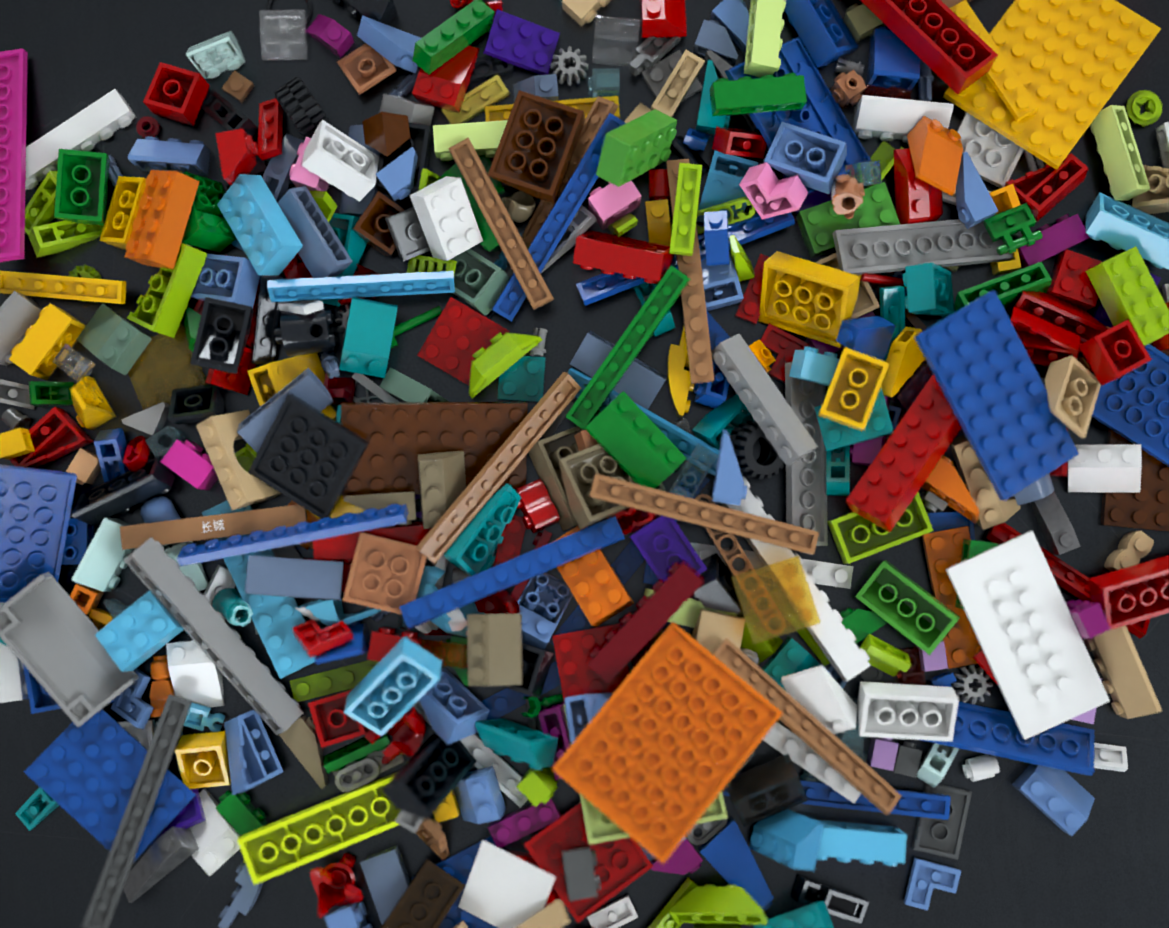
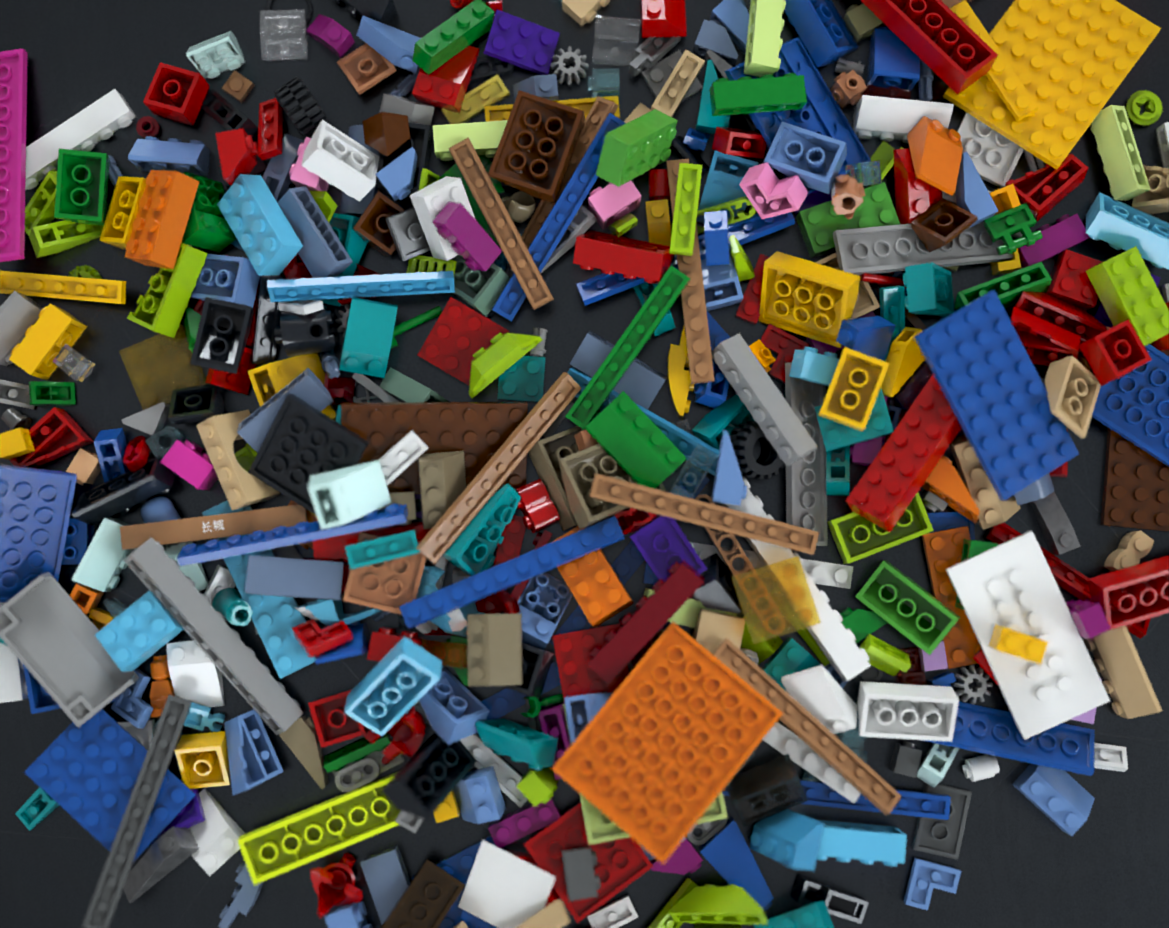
(90, 404): yellow wedge -> none
(113, 339): sand green slope -> none
(240, 812): green brick -> none
(330, 681): lime plate -> none
(348, 493): none -> light aqua slope
(382, 549): none -> teal plate
(401, 456): none -> white plate
(433, 837): medium nougat wing -> none
(466, 236): none -> magenta brick
(882, 753): lavender brick -> none
(942, 224): none -> reddish brown slope
(1018, 644): none -> yellow brick
(1105, 469): white slope -> none

